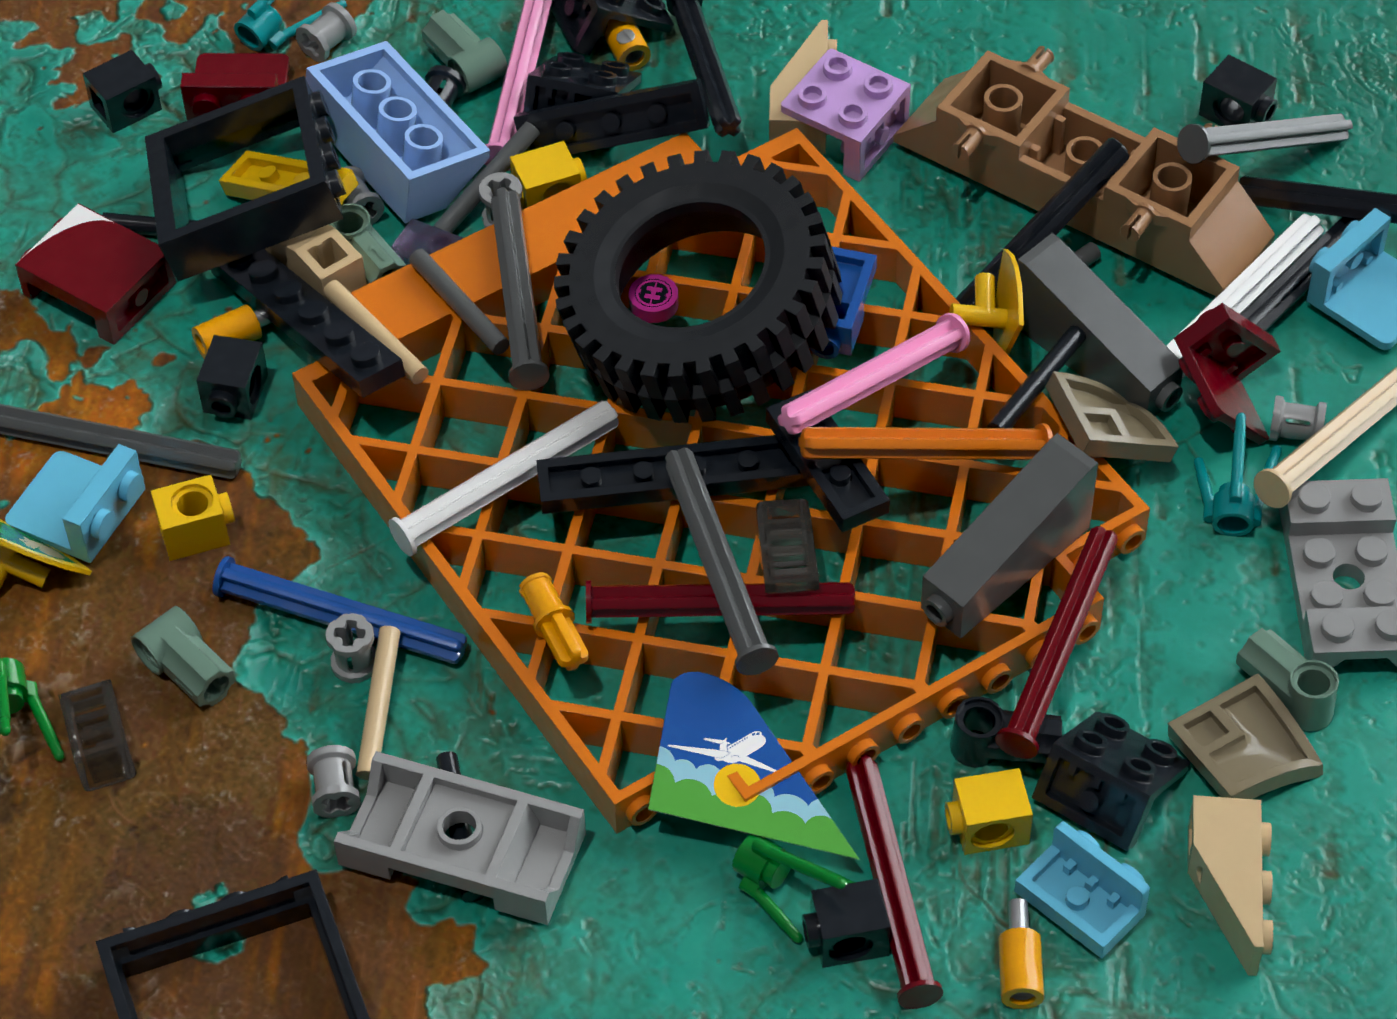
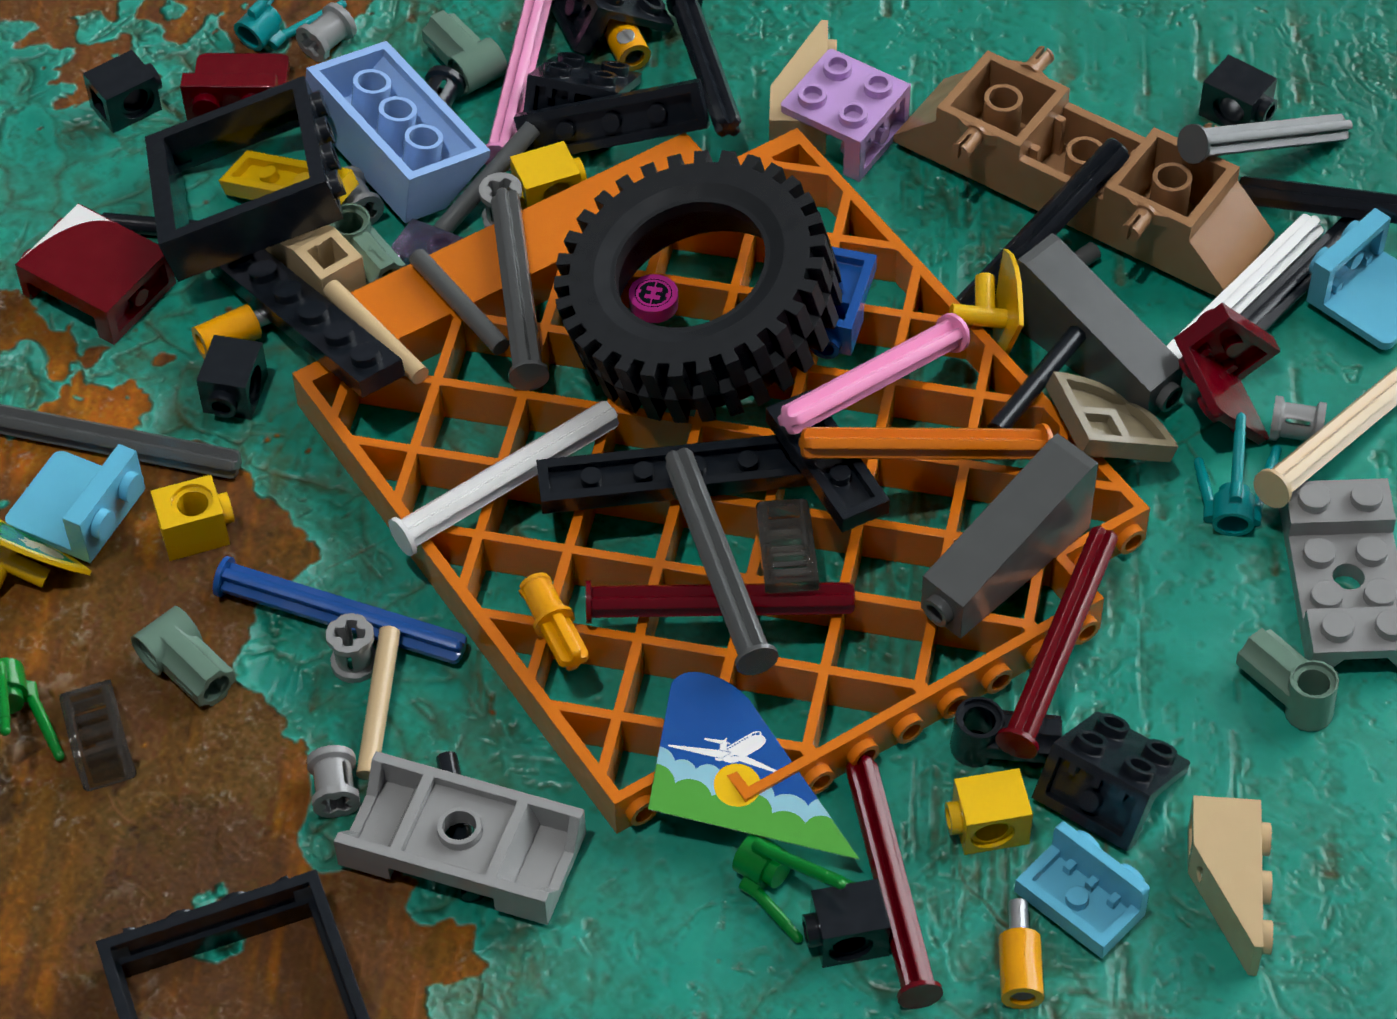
(1245, 742): dark tan plate -> none

